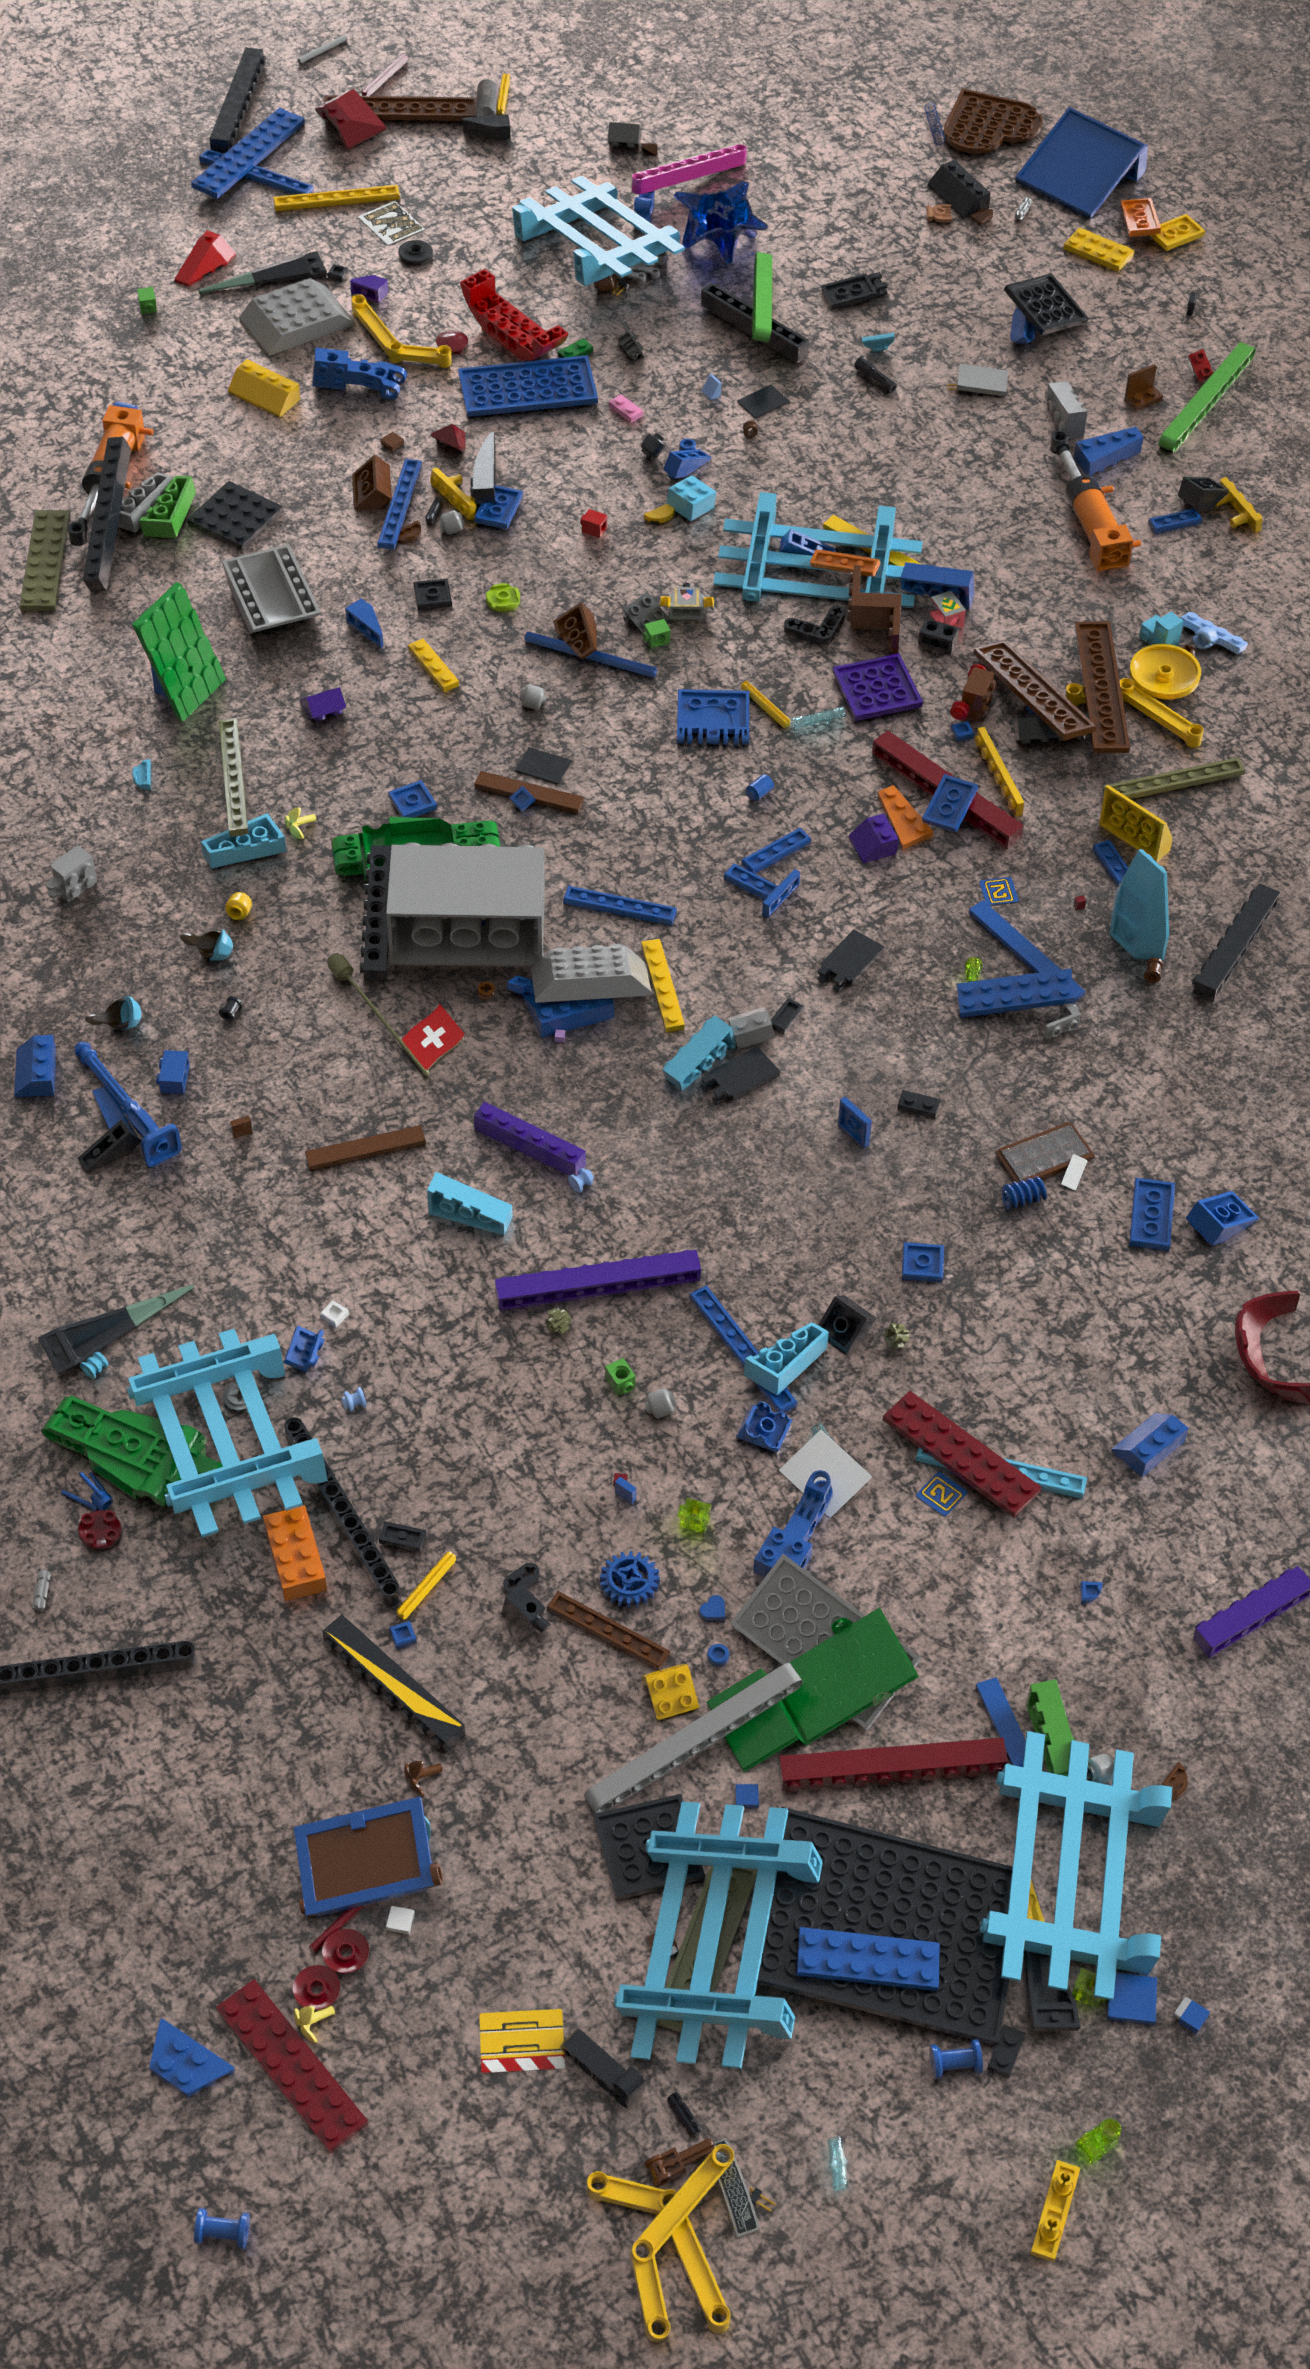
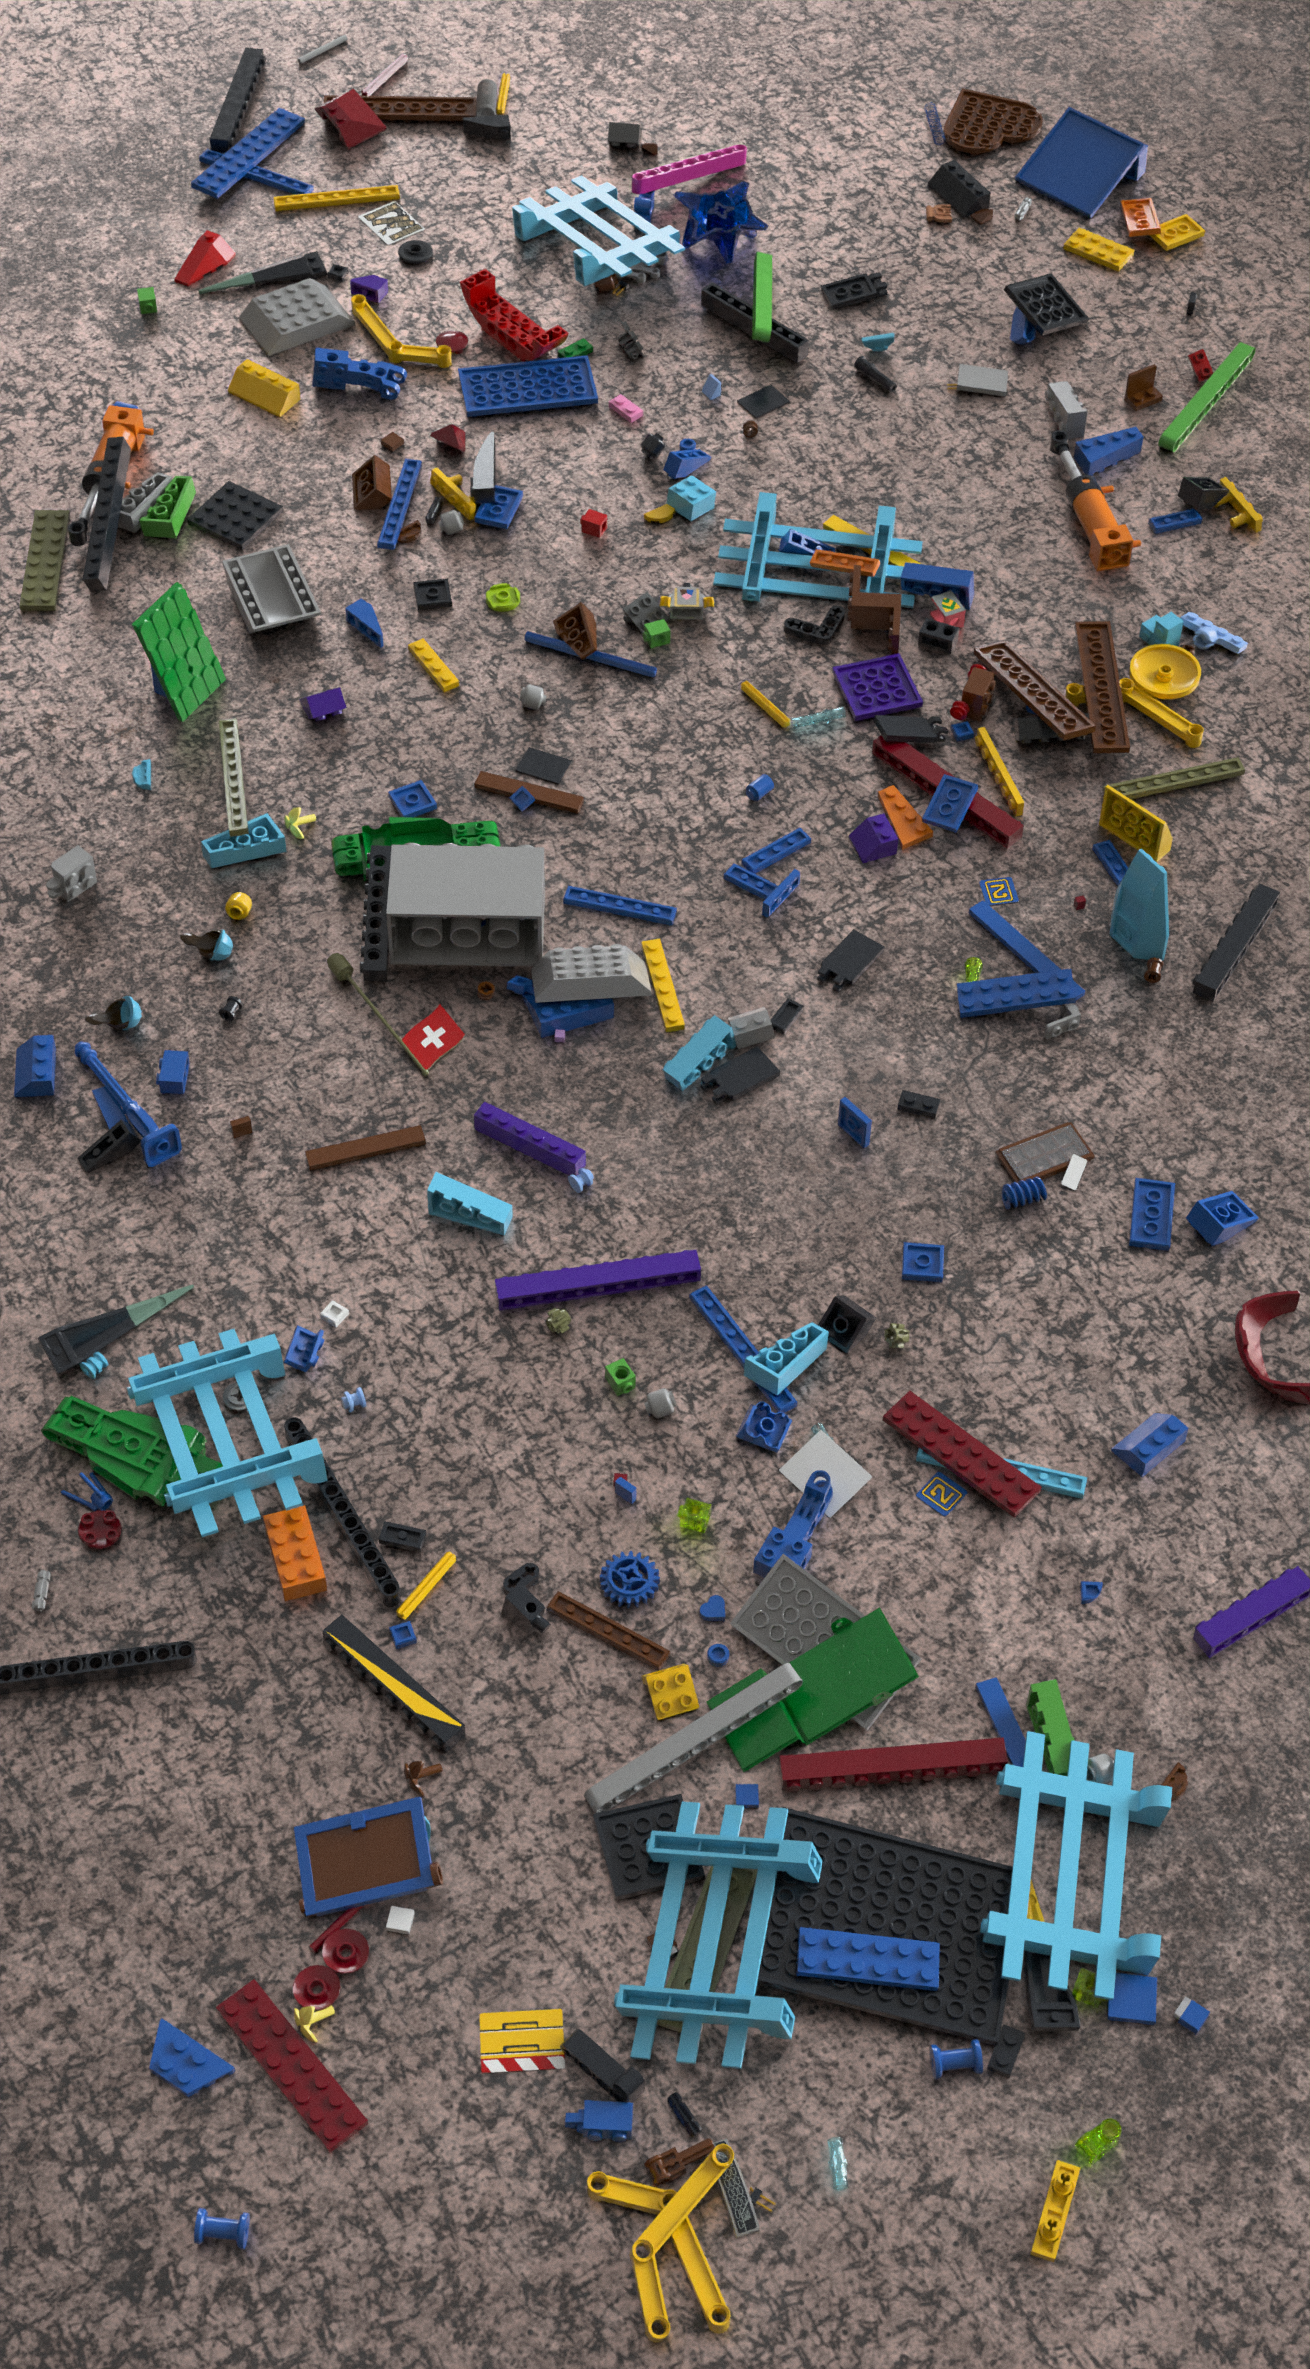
(603, 2120): none -> blue hinge
(713, 714): blue hinge -> none
(910, 729): none -> black tile

